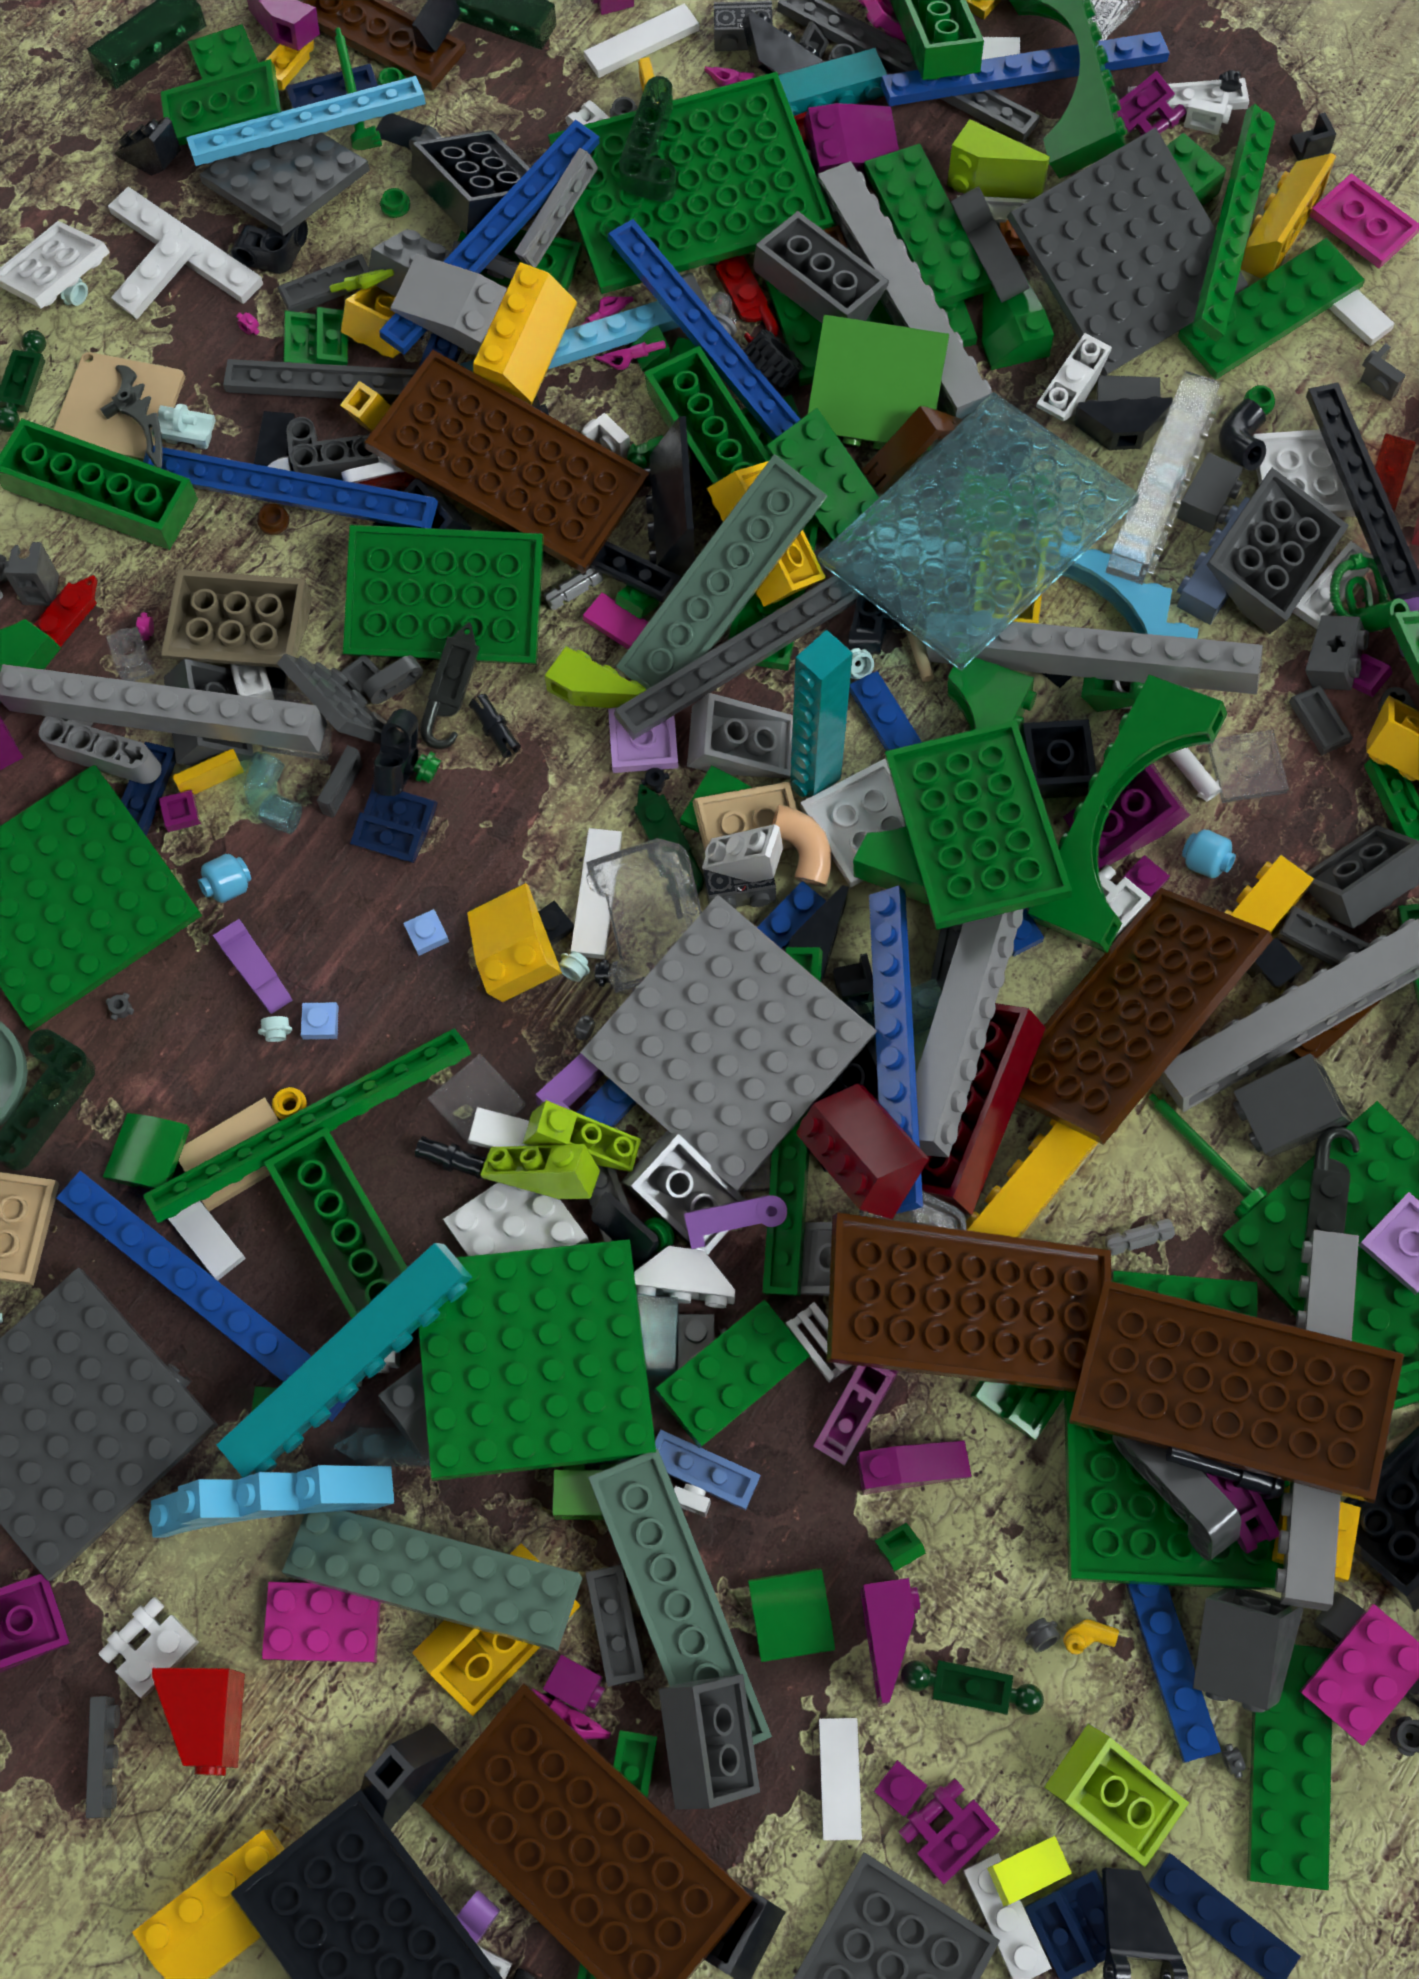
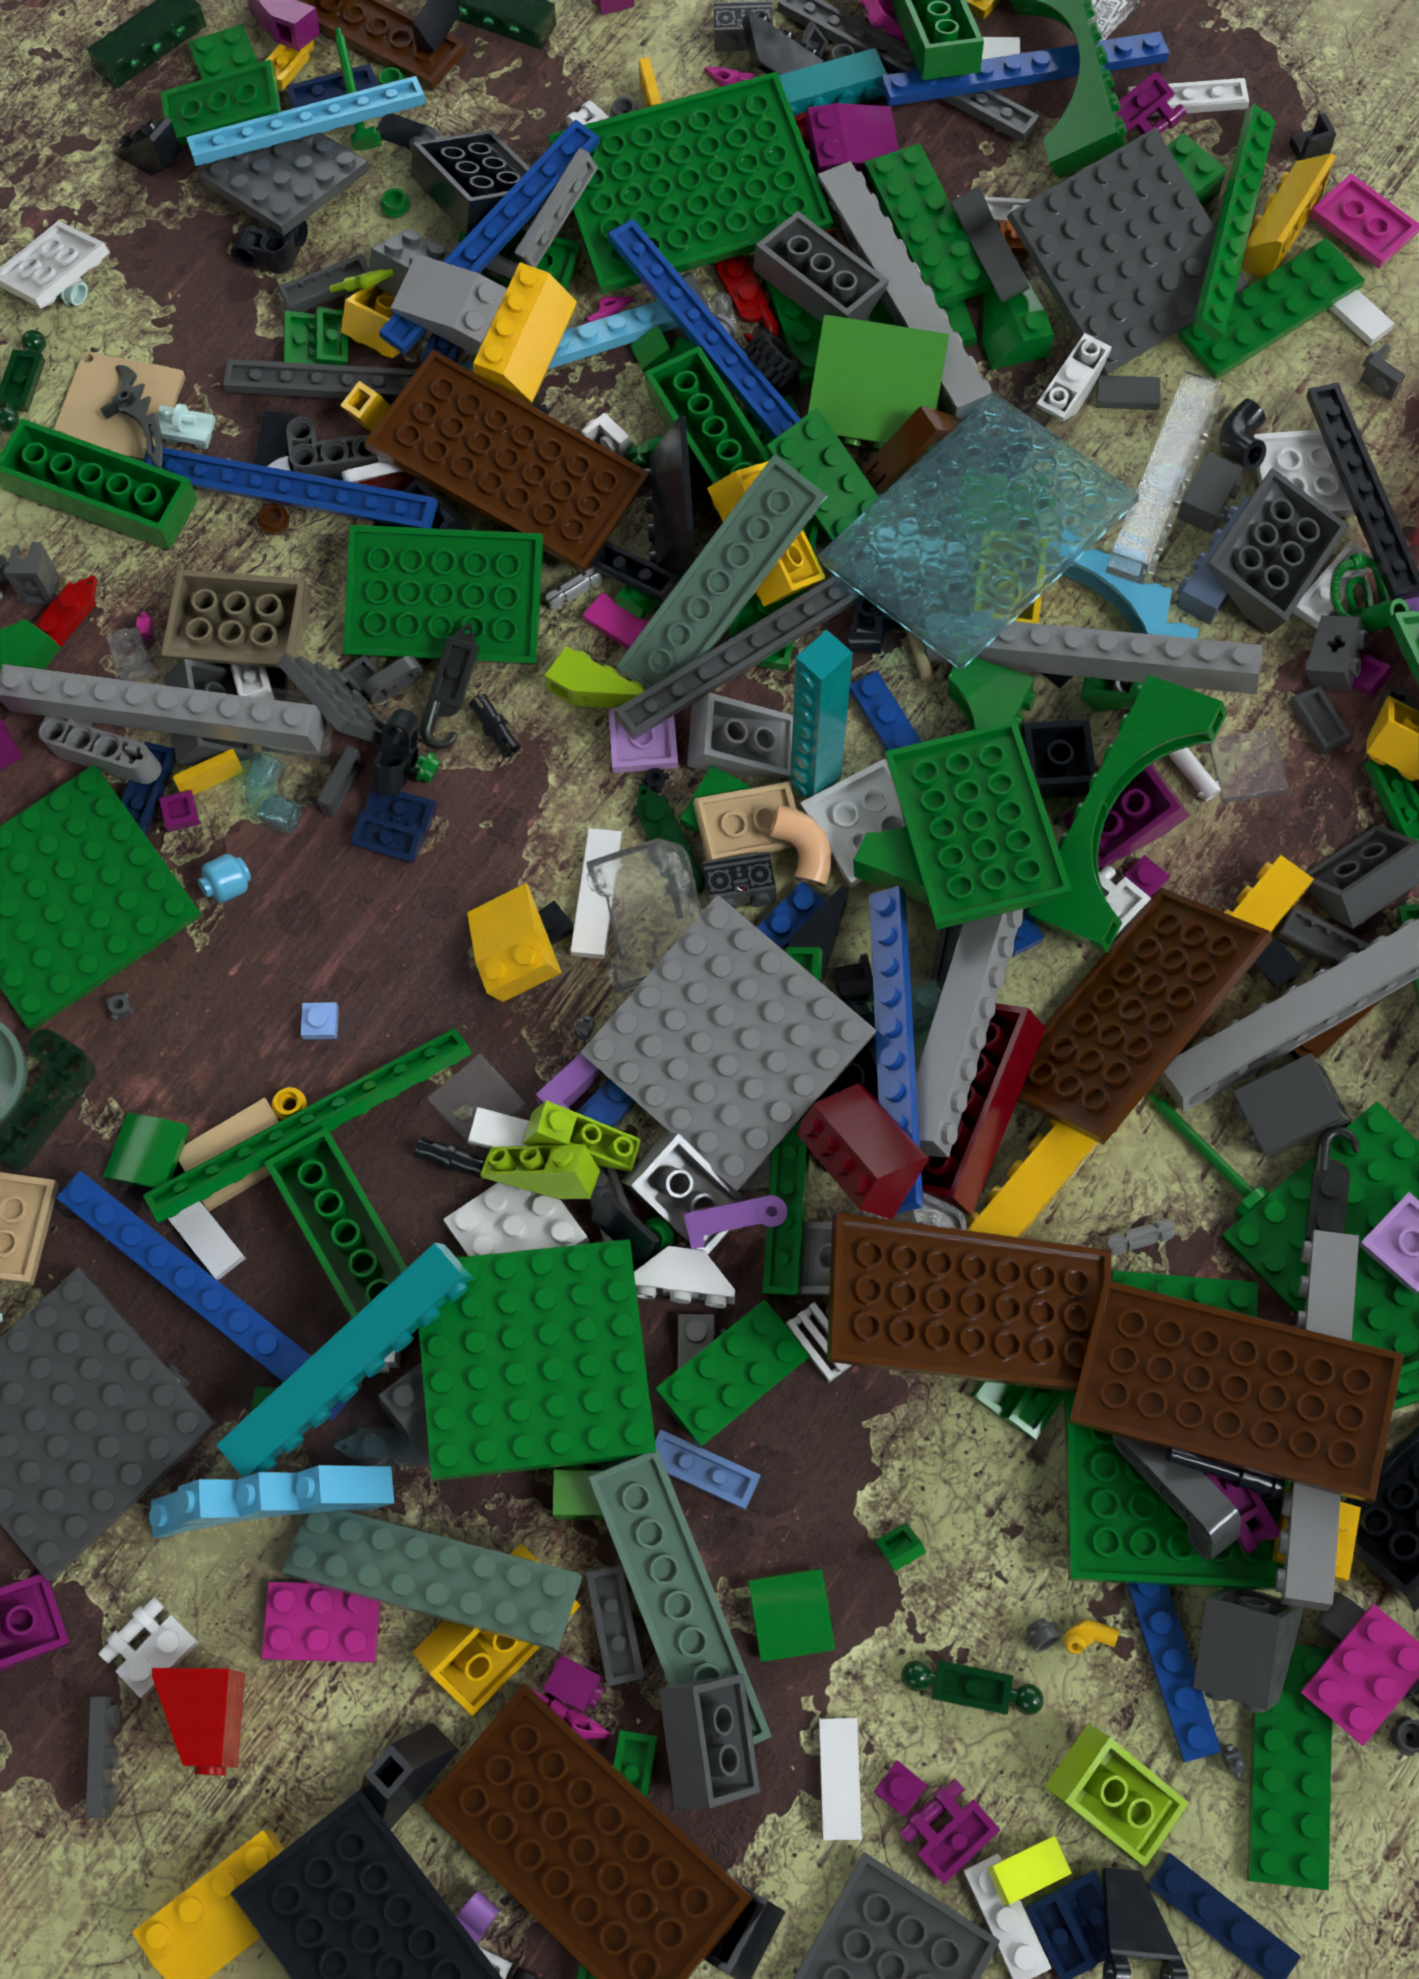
(153, 274): white plate -> none
(207, 260): white plate -> none
(247, 323): dark pink piece -> none
(252, 966): medium lavender leg -> none
(275, 1028): light aqua plate -> none
(426, 932): light blue plate -> none
(574, 966): light aqua plate -> none
(601, 972): black piece -> none
(636, 351): dark pink hand -> none
(641, 40): white tile -> none
(649, 136): clear green beam -> none
(659, 1333): clear light blue brick -> none
(693, 1499): white plate -> none
(746, 854): white slope -> none
(854, 1411): magenta slope -> none
(865, 665): light aqua plate -> none
(888, 1619): magenta slope -> none
(912, 1466): magenta slope -> none
(995, 164): lime slope -> none
(1122, 422): black slope -> none
(1207, 115): white bracket -> none
(1208, 853): medium azure head -> none
(1230, 81): black piece -> none
(1262, 396): green plate -> none
(1393, 465): clear red plate -> none

